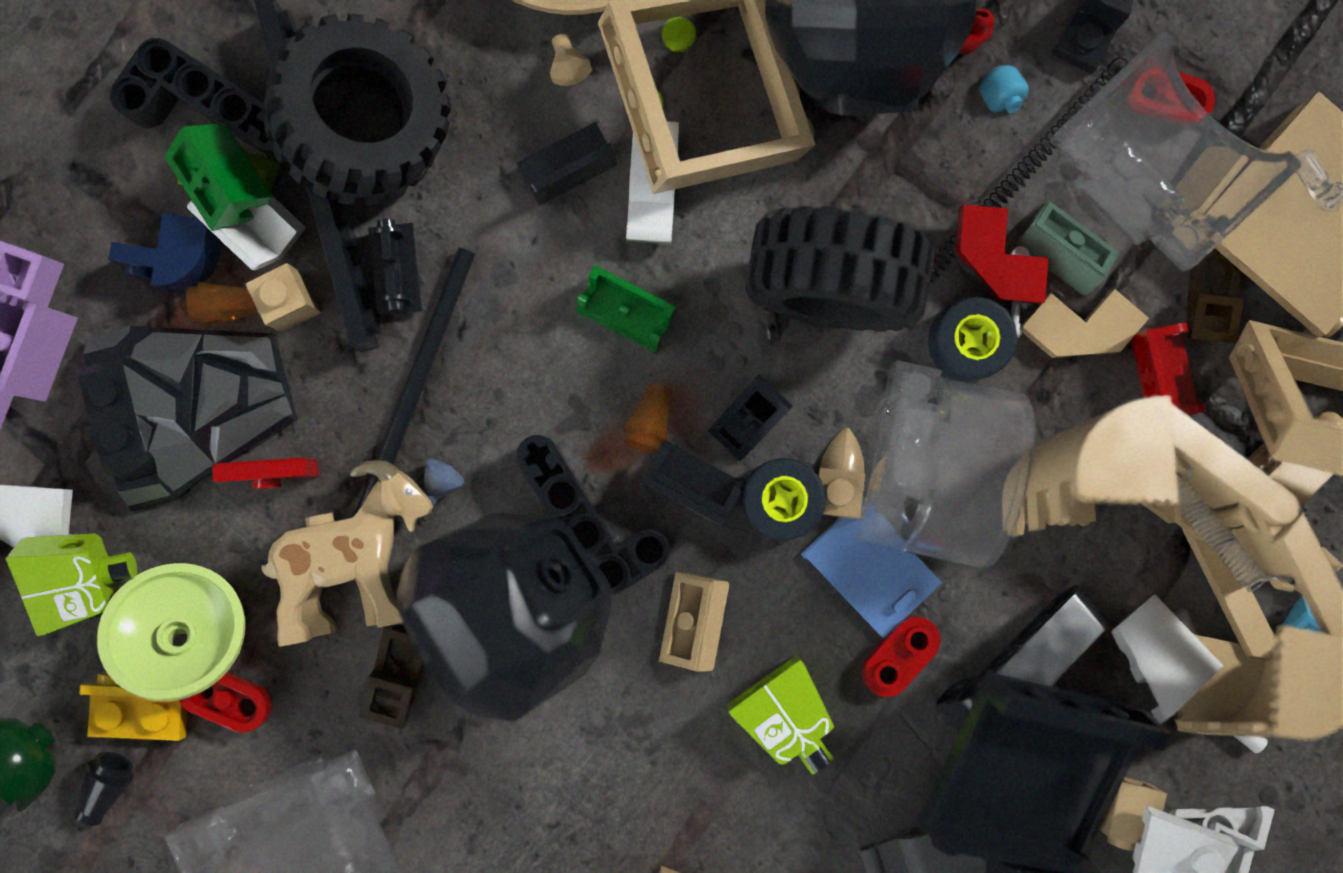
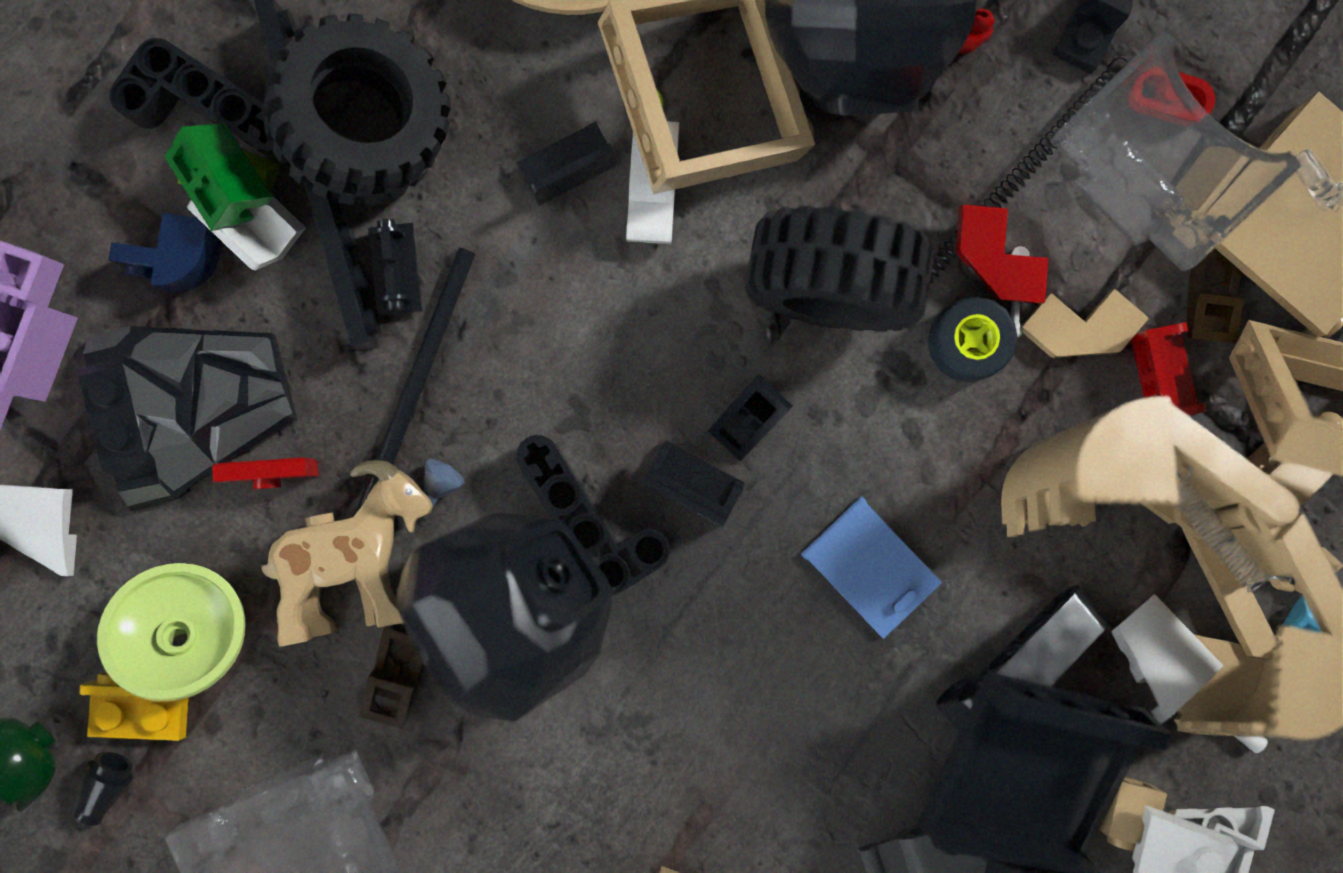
(66, 578): lime torso -> none
(218, 303): clear orange cone -> none
(227, 701): red plate -> none
(283, 298): tan brick -> none
(568, 64): tan rock -> none
(625, 309): green hinge -> none
(649, 420): clear orange cone -> none
(678, 34): lime piece -> none
(694, 622): tan slope -> none
(786, 716): lime torso -> none
(797, 493): black wheel -> none
(843, 476): tan plate -> none
(898, 652): red plate -> none
(956, 459): clear piece -> none
(1004, 89): medium azure piece -> none
(1072, 249): sand green slope -> none

